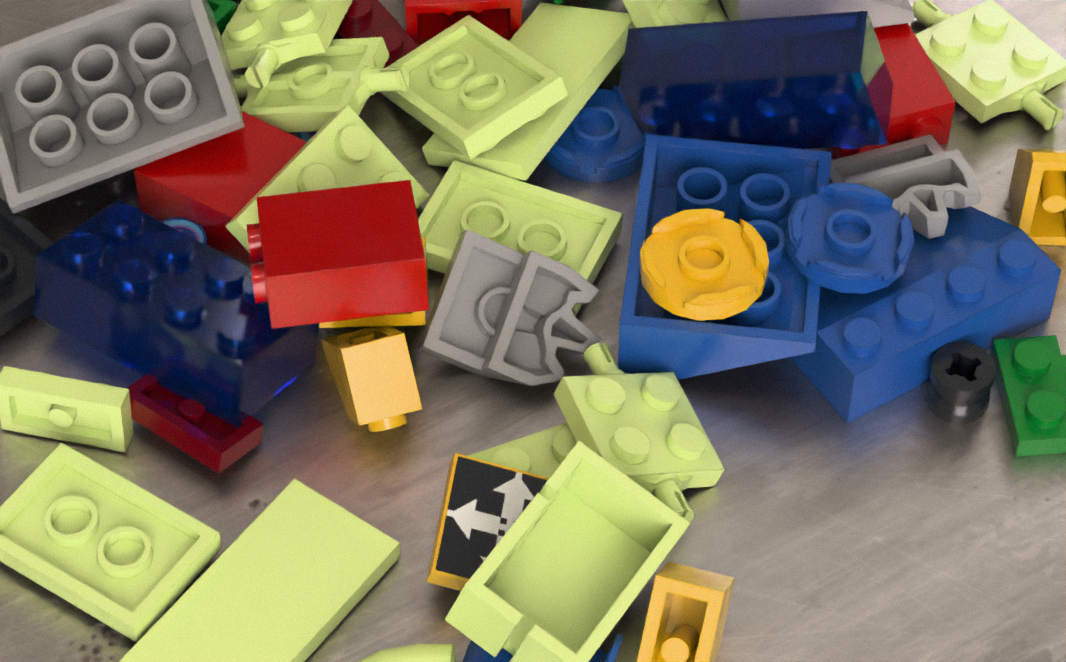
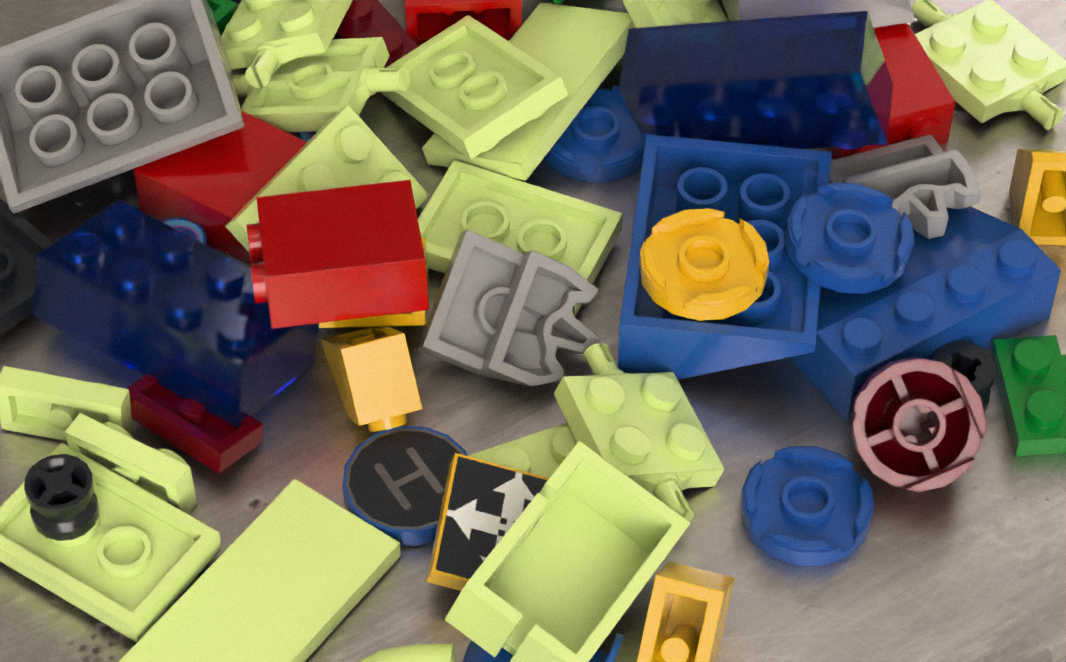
(57, 481): none -> black wheel
(154, 470): none -> yellowish green plate
(400, 481): none -> black tile
(806, 506): none -> blue tile
(917, 423): none -> dark red cylinder

